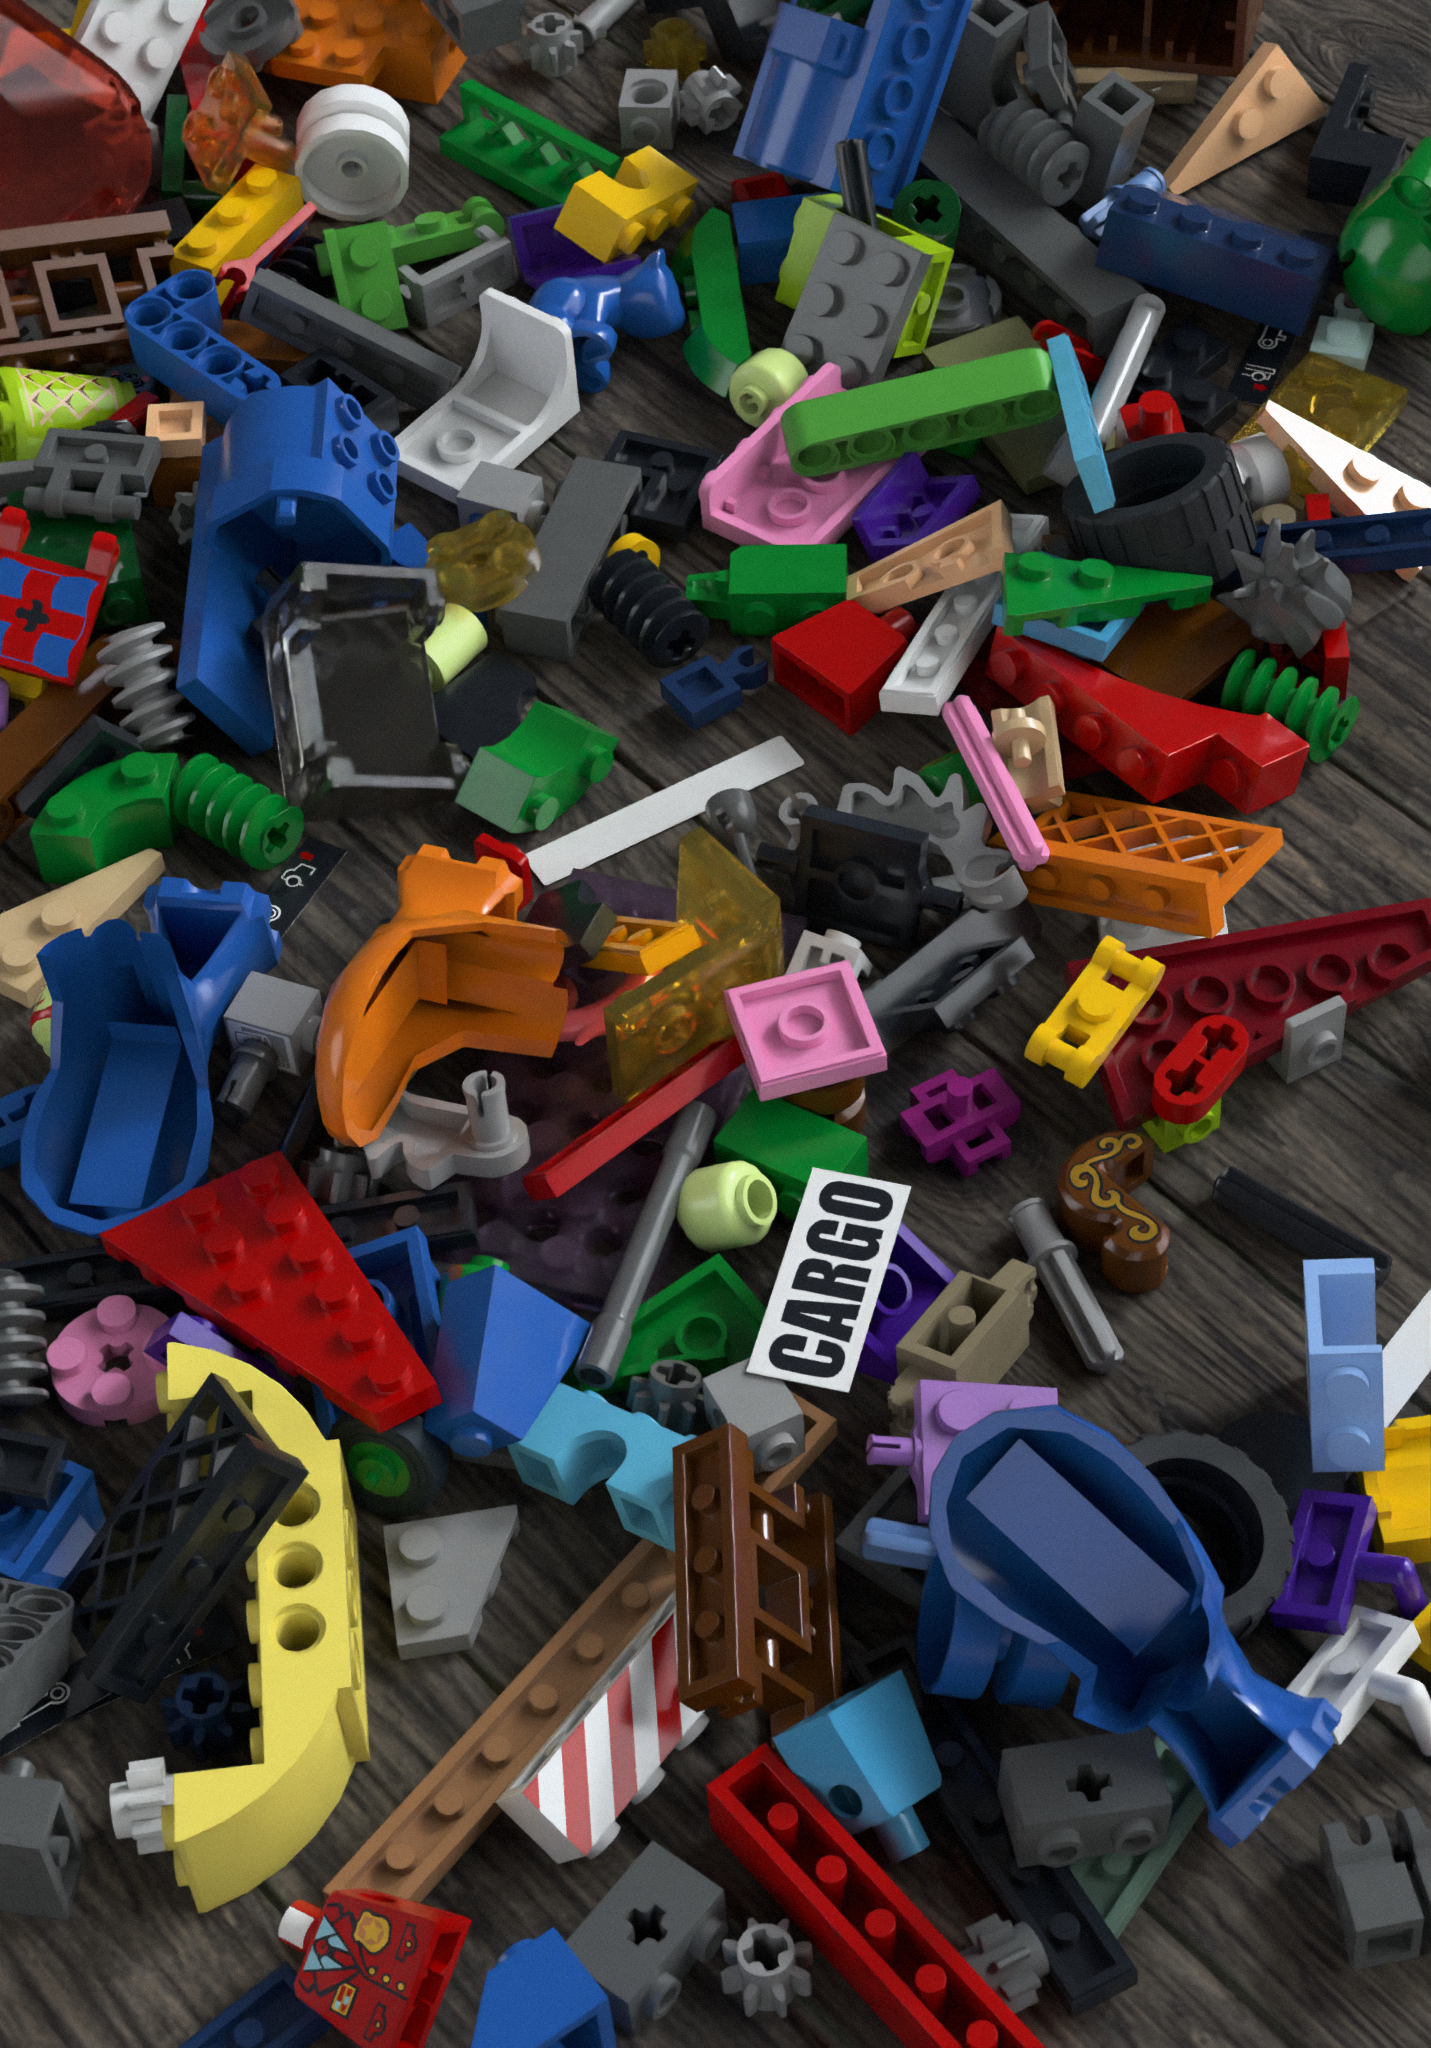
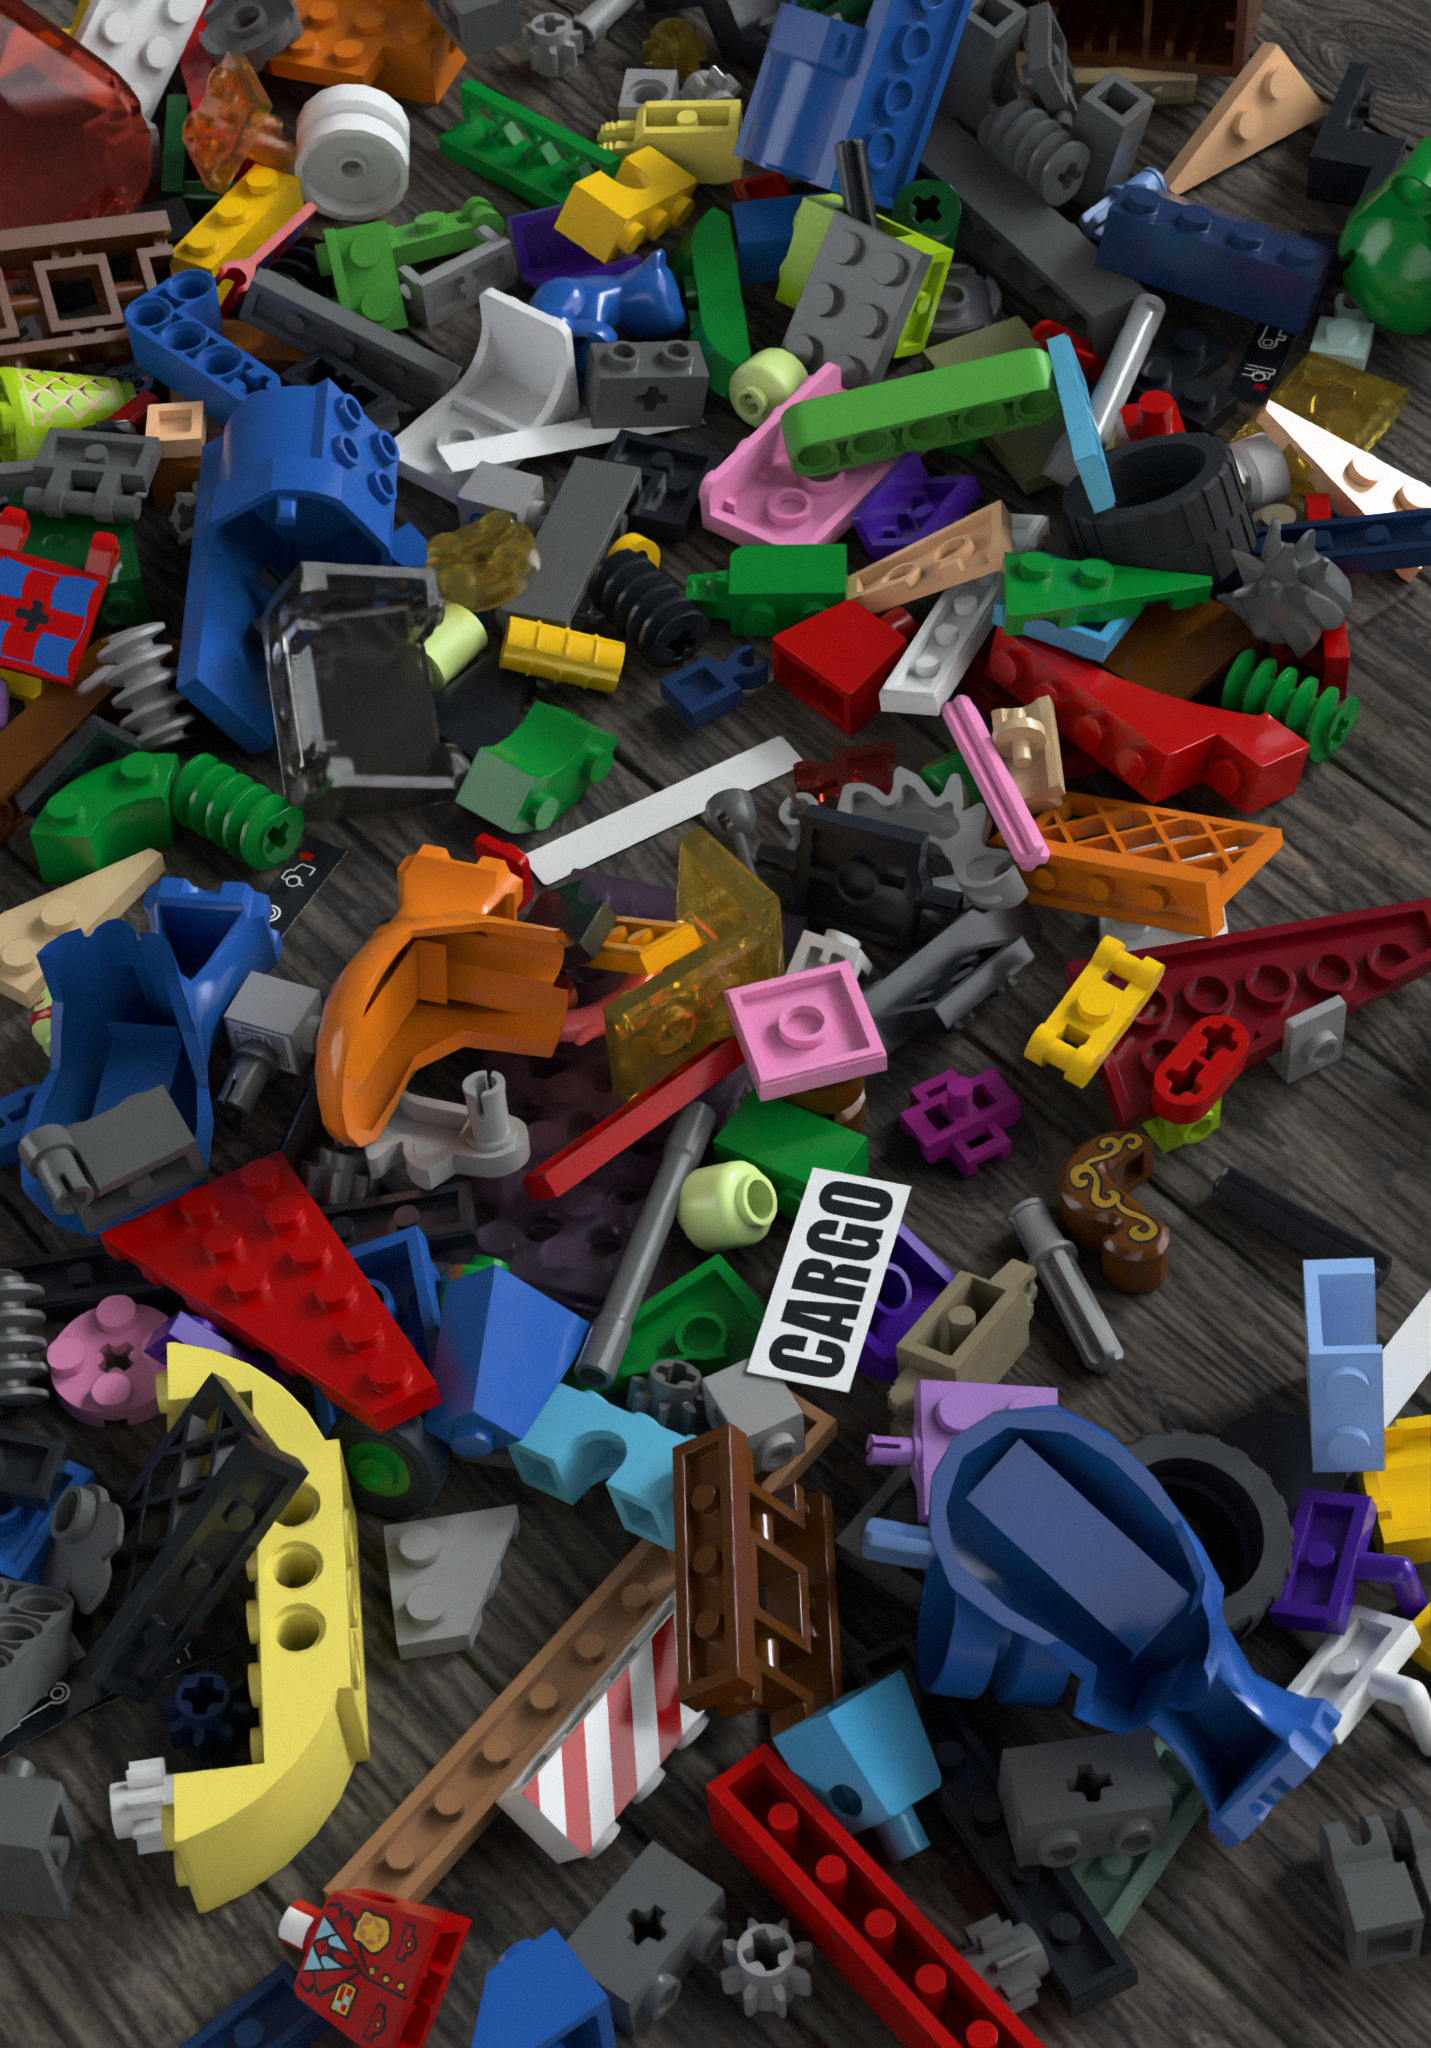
(86, 1536): none -> dark grey plate
(114, 1159): none -> dark grey hinge
(533, 443): none -> white sticker
(562, 655): none -> yellow axle
(645, 384): none -> dark grey brick
(687, 132): none -> light yellow hinge
(854, 764): none -> clear red plate

